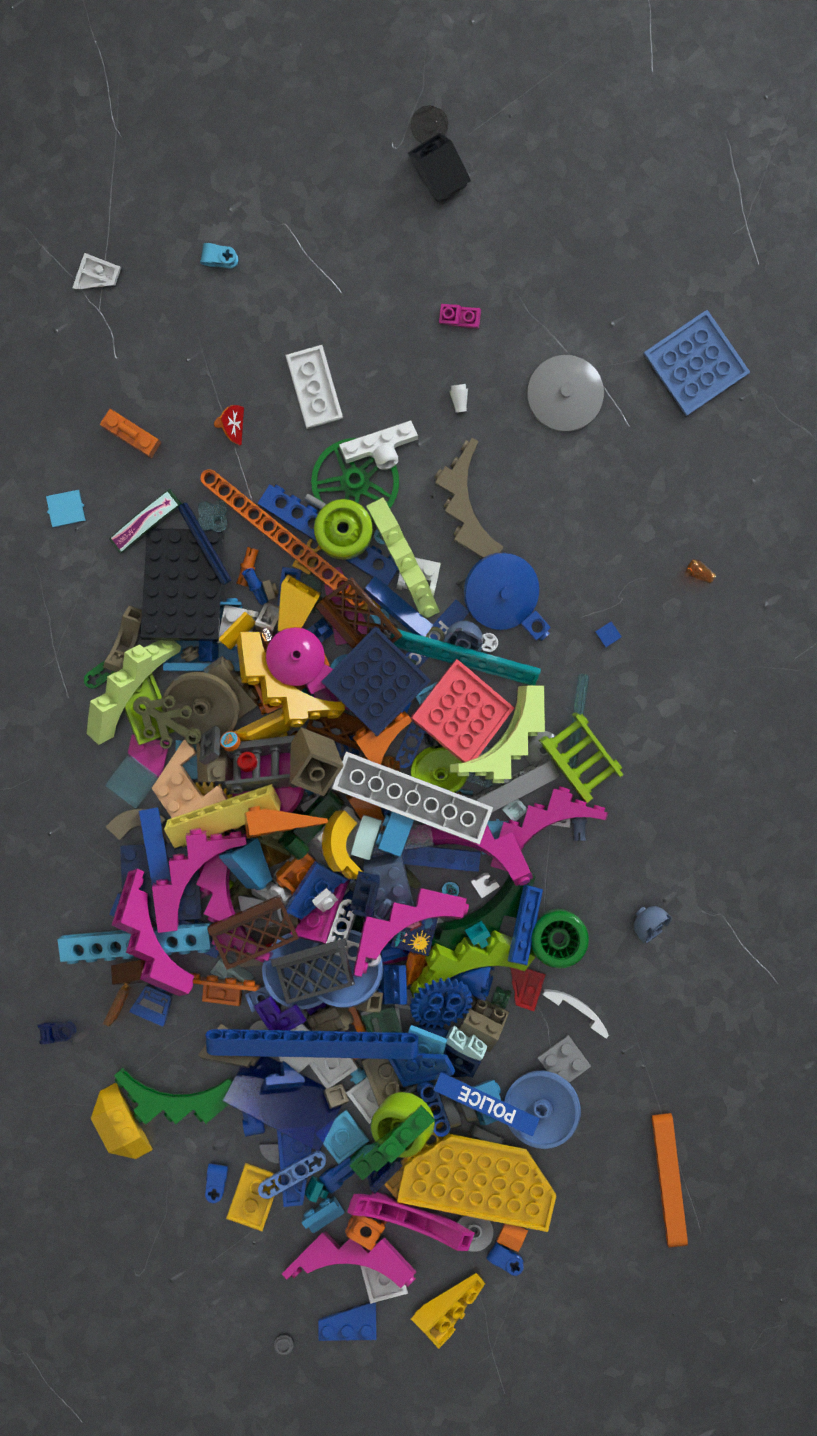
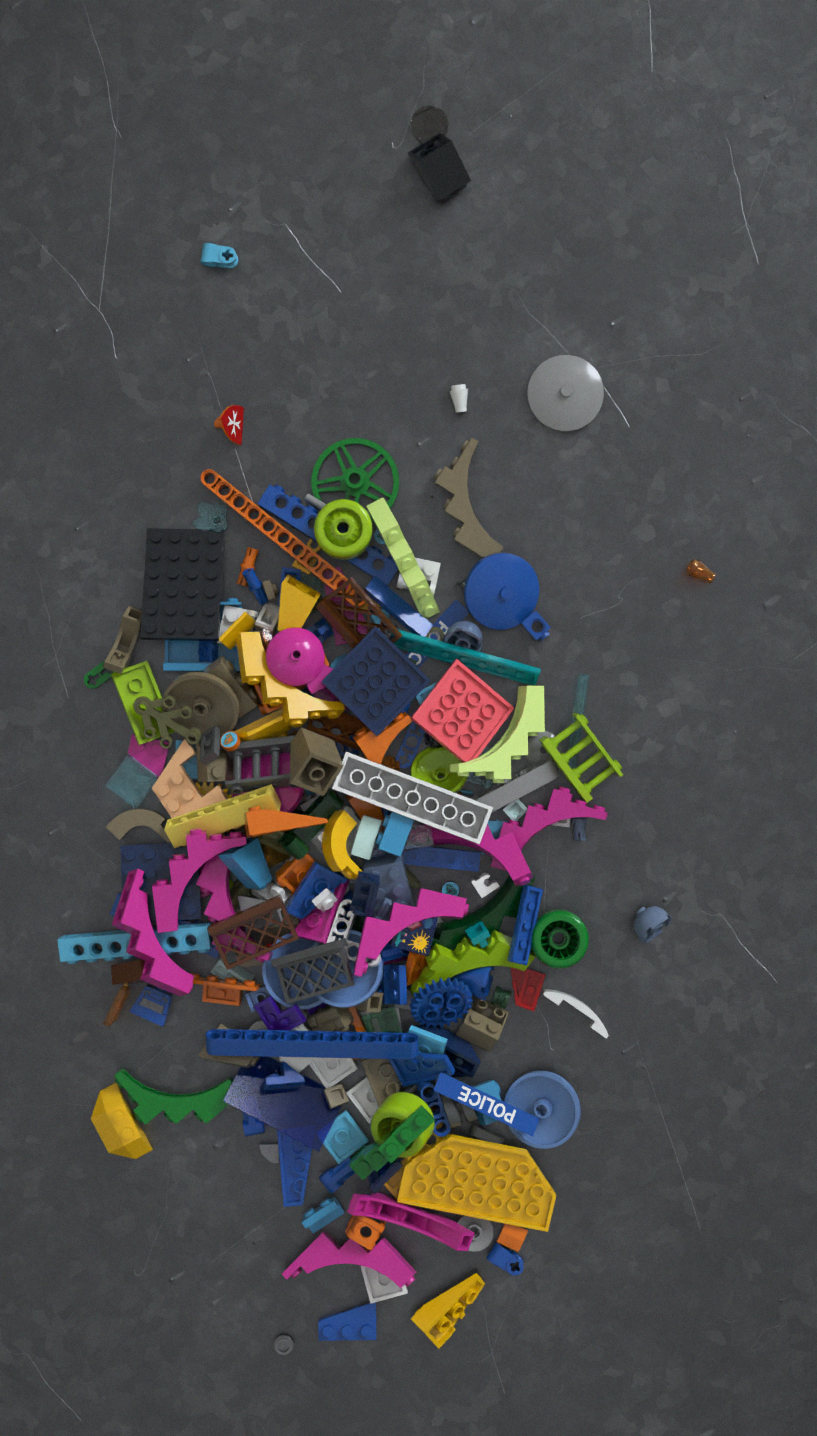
(52, 1032): clear blue piece -> none
(65, 508): medium azure piece -> none
(96, 273): white wing -> none
(121, 685): yellowish green arch -> none
(130, 433): orange piece -> none
(144, 521): slope -> none
(154, 844): blue tile -> none
(189, 653): dark tan plate -> none
(204, 543): dark blue axle -> none
(216, 1180): blue piece -> none
(247, 762): red tile -> none
(247, 1205): yellow tile -> none
(293, 1176): medium blue beam -> none
(314, 386): white tile -> none
(315, 1189): teal tile -> none
(358, 1075): medium azure plate -> none
(380, 445): white plate -> none
(460, 316): dark pink slope -> none
(469, 1046): light aqua slope -> none
(491, 641): white wheel -> none
(564, 1059): light grey plate -> none
(608, 634): blue tile -> none
(669, 1180): orange beam -> none
(696, 362): medium blue plate -> none

